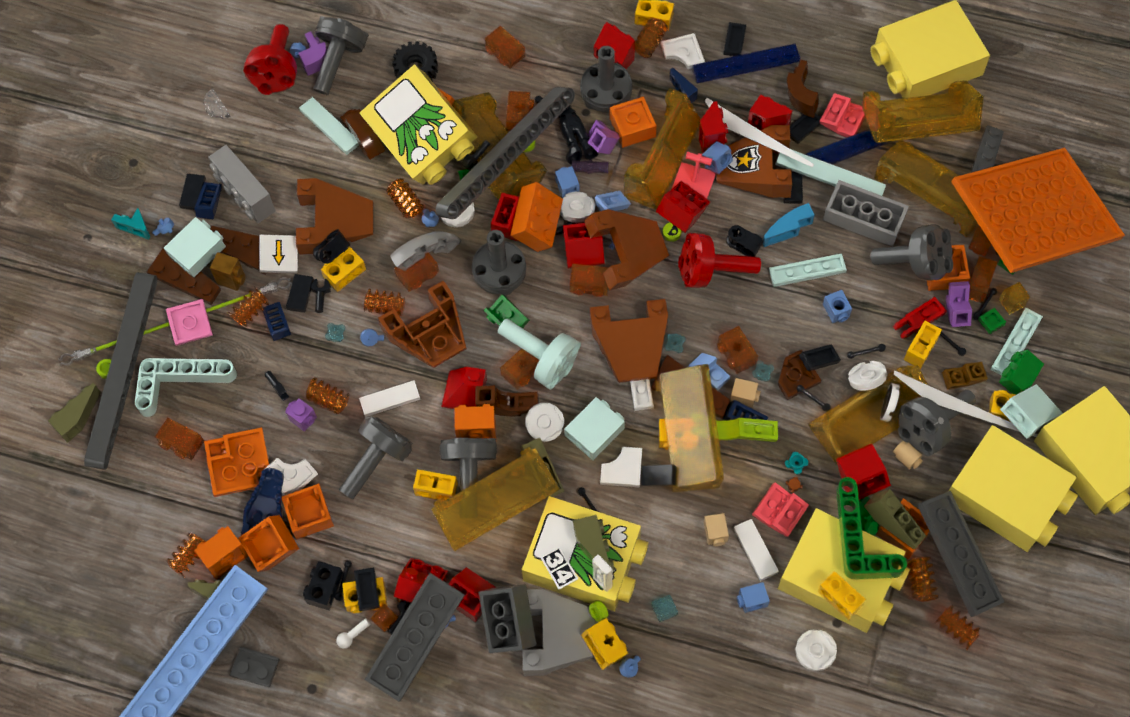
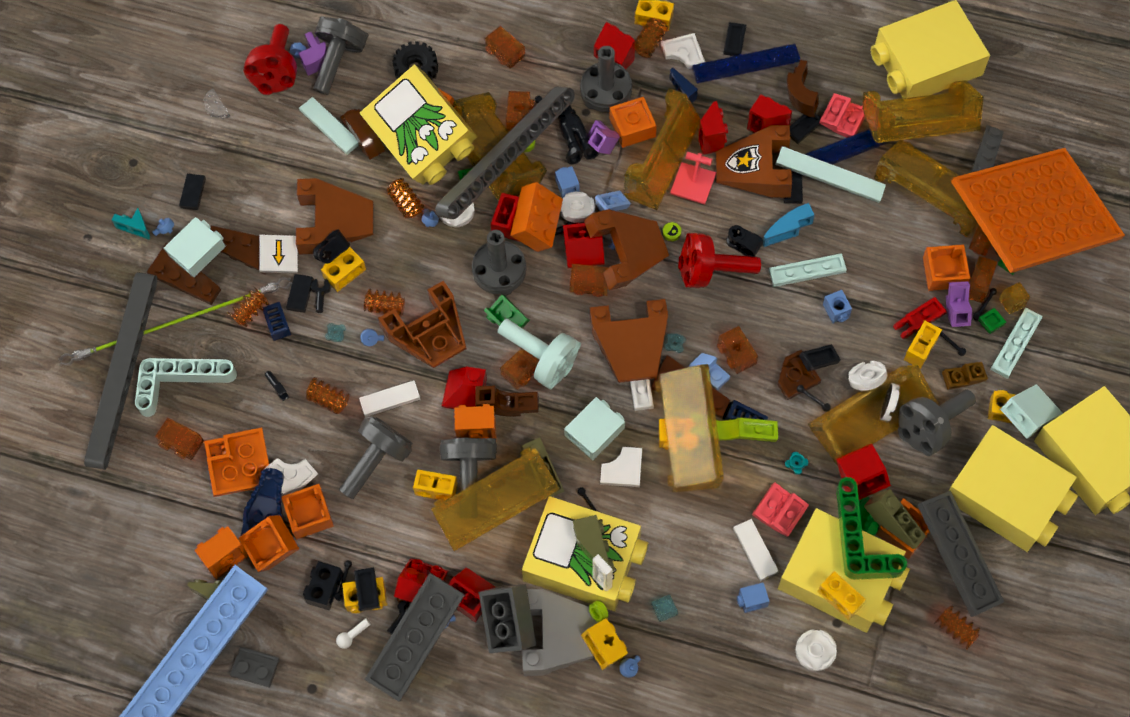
(74, 415): olive slope -> none
(103, 368): lime tile -> none
(185, 554): clear orange piece -> none
(189, 322): bright pink tile -> none
(205, 210): dark blue slope -> none
(227, 271): pearl gold brick -> none
(241, 184): light grey brick -> none
(300, 414): medium lavender brick -> none
(384, 617): clear orange slope -> none
(416, 248): light grey brick -> none
(418, 273): clear orange brick -> none
(471, 160): black bar -> none
(544, 421): white tile -> none
(559, 567): white sticker -> none
(590, 166): clear purple pin -> none
(659, 475): black tile -> none
(682, 206): red slope -> none
(716, 529): tan brick -> none
(721, 157): medium blue brick -> none
(745, 129): white sticker -> none
(745, 392): tan brick -> none
(763, 376): clear light blue plate -> none
(794, 485): dark orange piece -> none
(865, 213): light grey brick -> none
(881, 348): black hinge -> none
(908, 455): tan brick -> none
(921, 579): clear orange piece -> none
(927, 253): dark grey piece -> none
(953, 403): white sticker -> none
(1021, 372): green piece -> none

